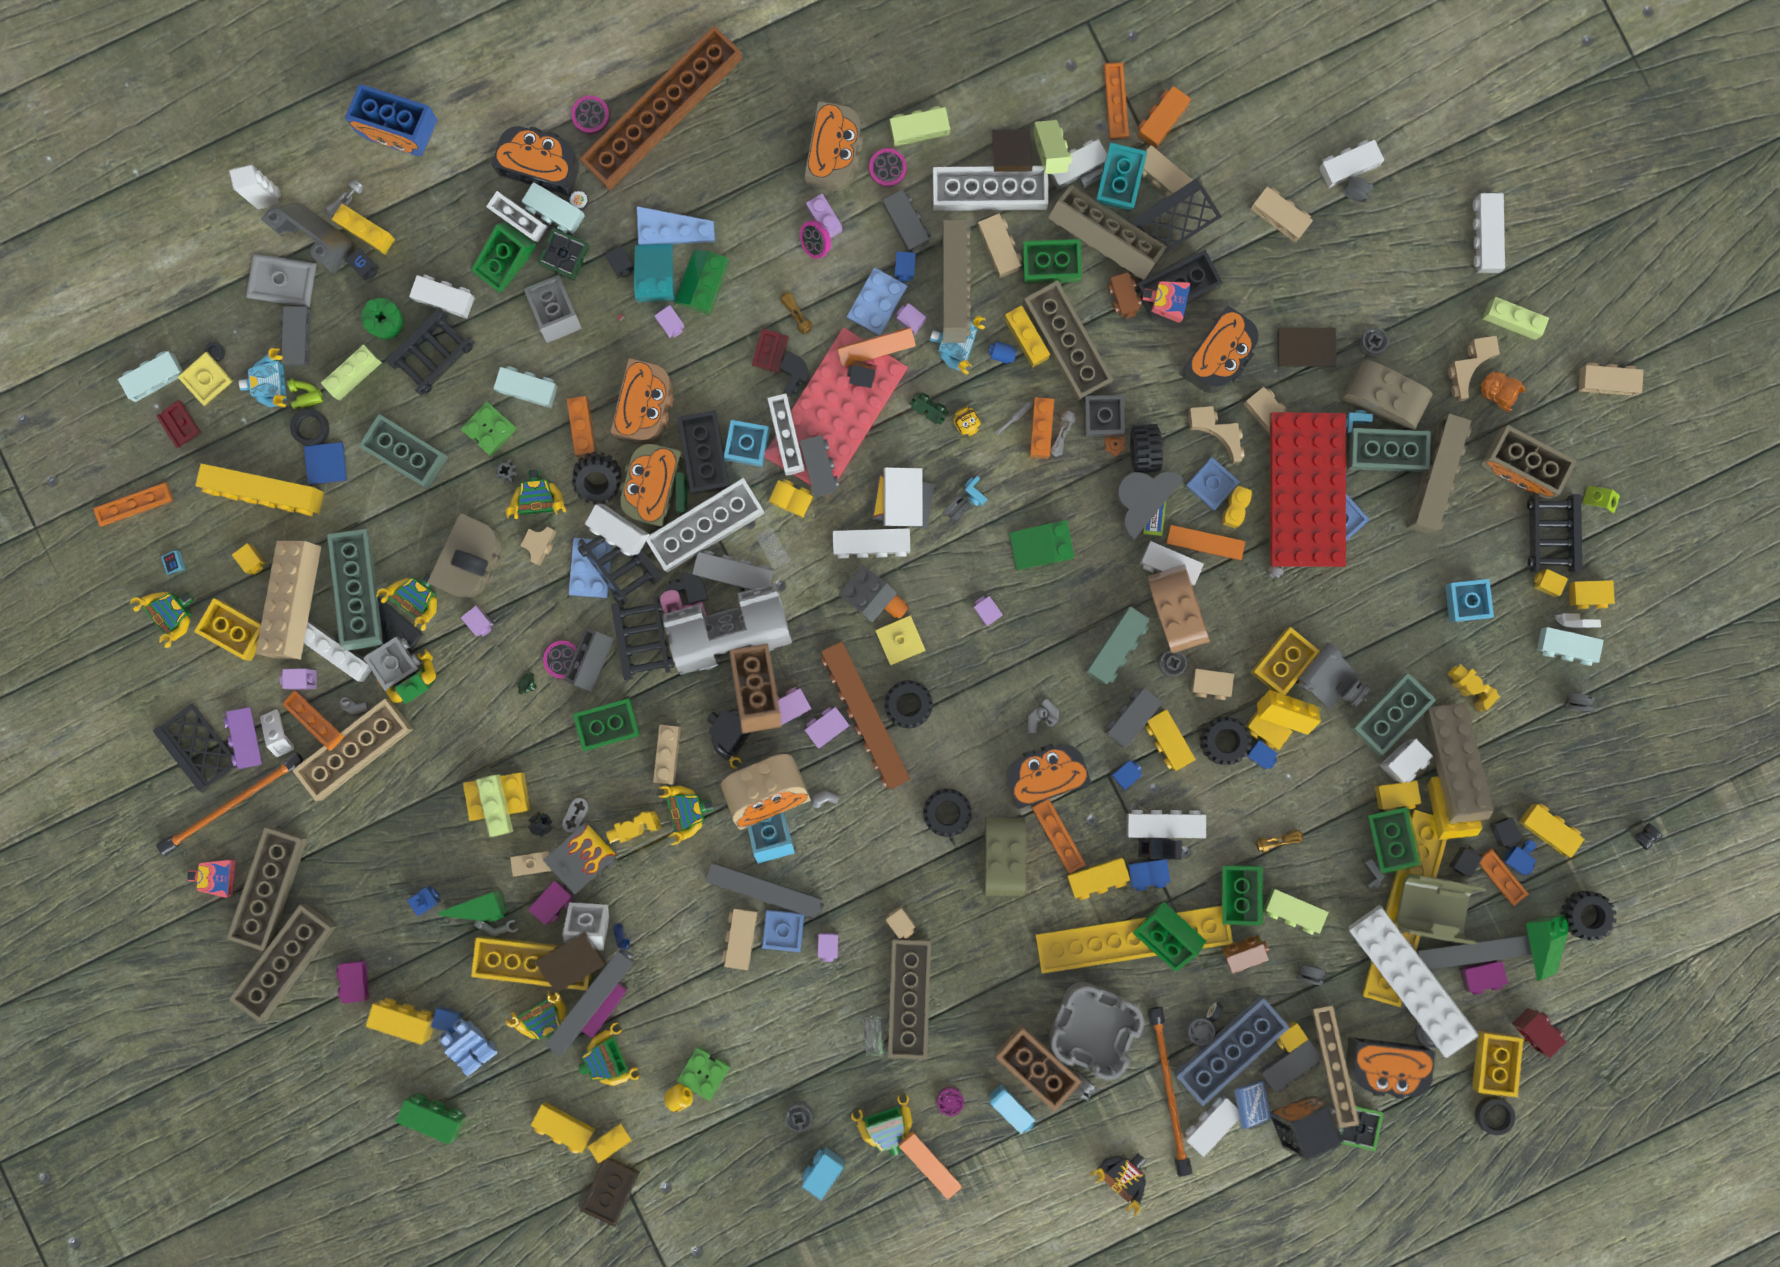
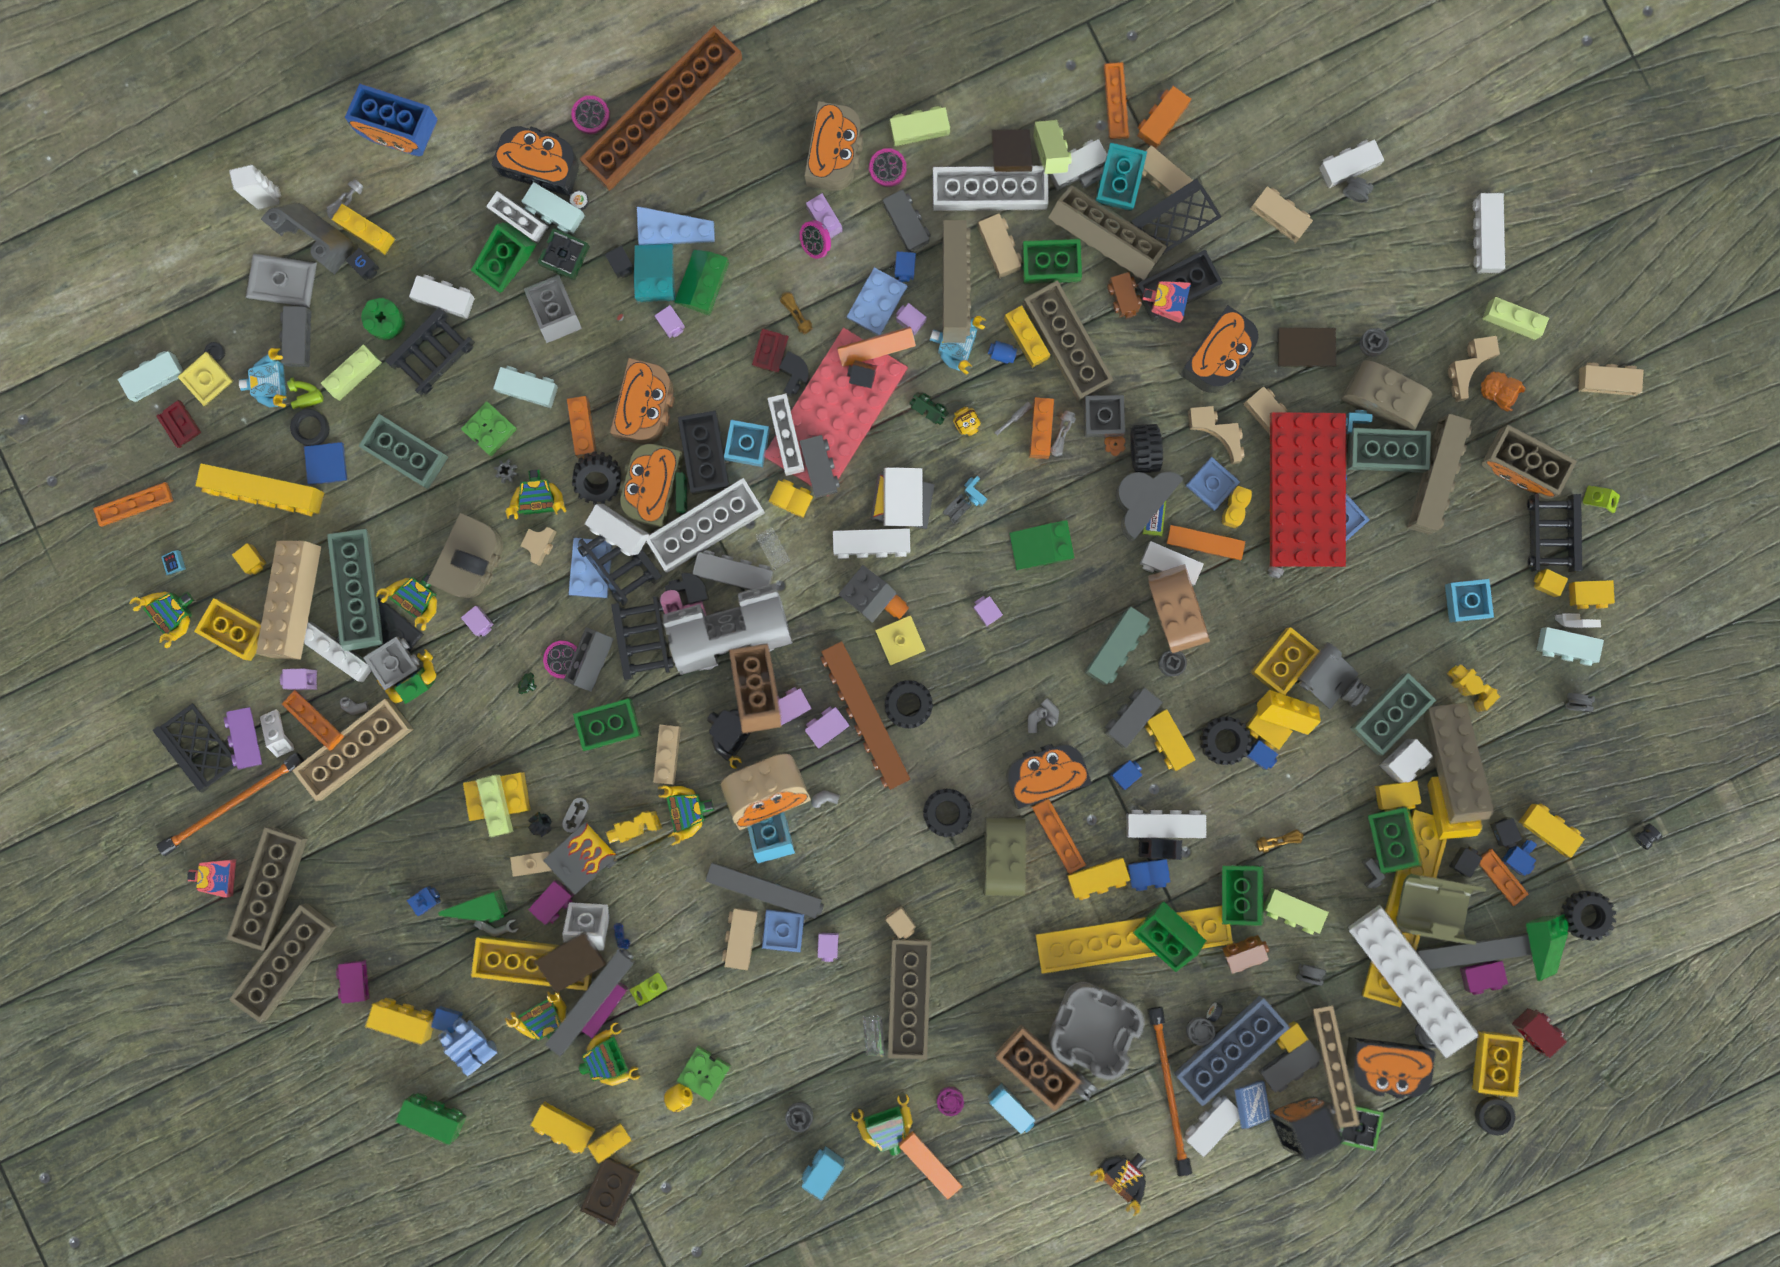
(649, 989): none -> lime bracket
(1212, 683): tan brick -> none

